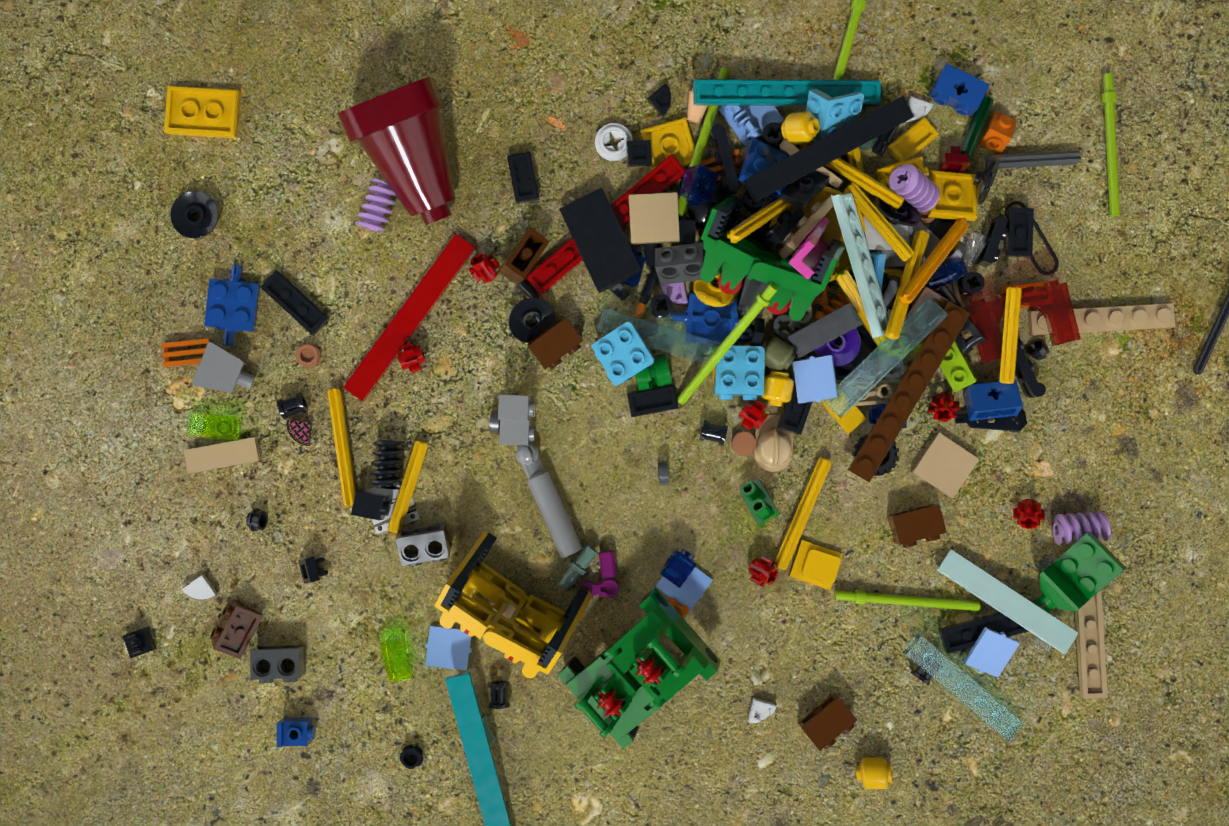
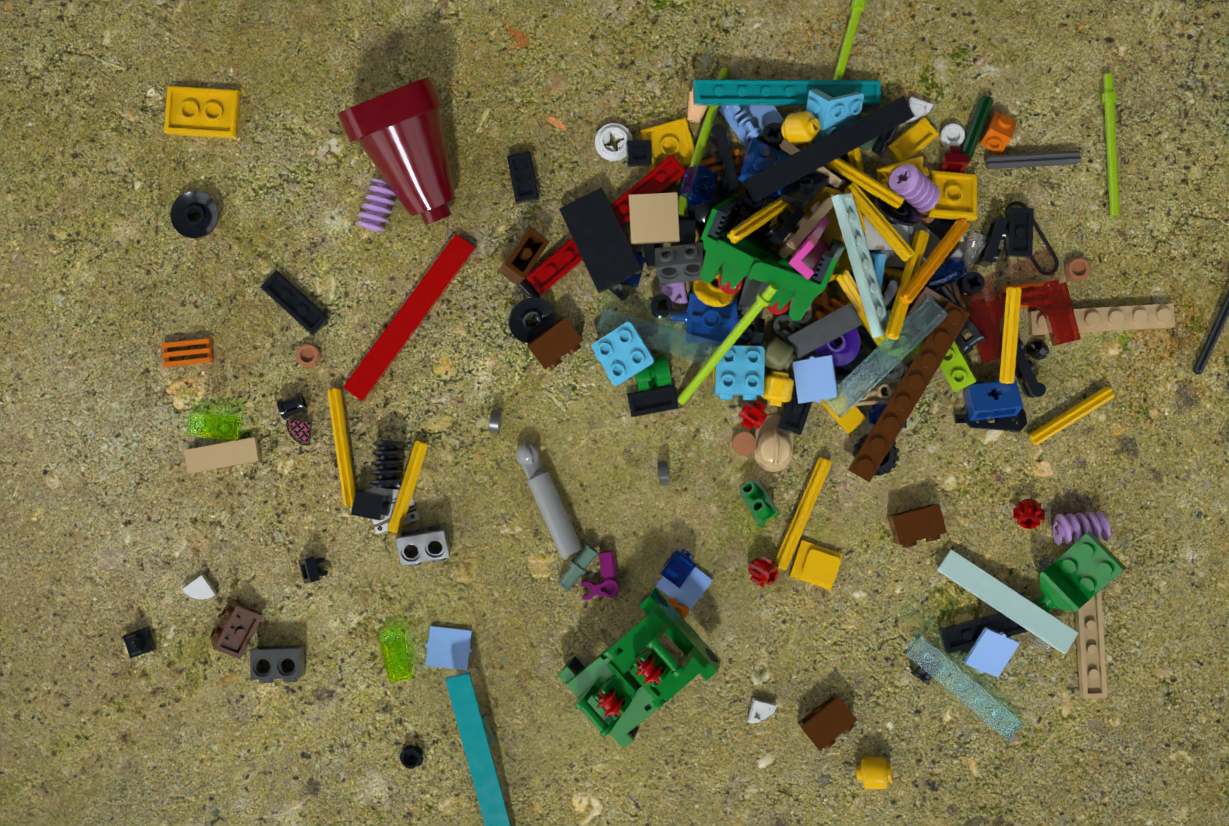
(221, 370): light grey torso -> none
(232, 305): blue plate -> none
(257, 520): black plate -> none
(302, 725): blue brick -> none
(411, 357): red gear -> none
(484, 268): red gear -> none
(498, 694): black bush -> none
(514, 631): yellow container -> none
(515, 419): light grey brick -> none
(646, 294): black piece -> none
(661, 100): black tile -> none
(713, 432): black bush -> none
(861, 596): lime bar -> none
(943, 406): red gear -> none
(945, 465): tan tile -> none
(952, 135): none -> white tile
(970, 90): blue brick -> none
(985, 180): black dish -> none
(1071, 415): none -> yellow axle
(1077, 269): none -> nougat tile

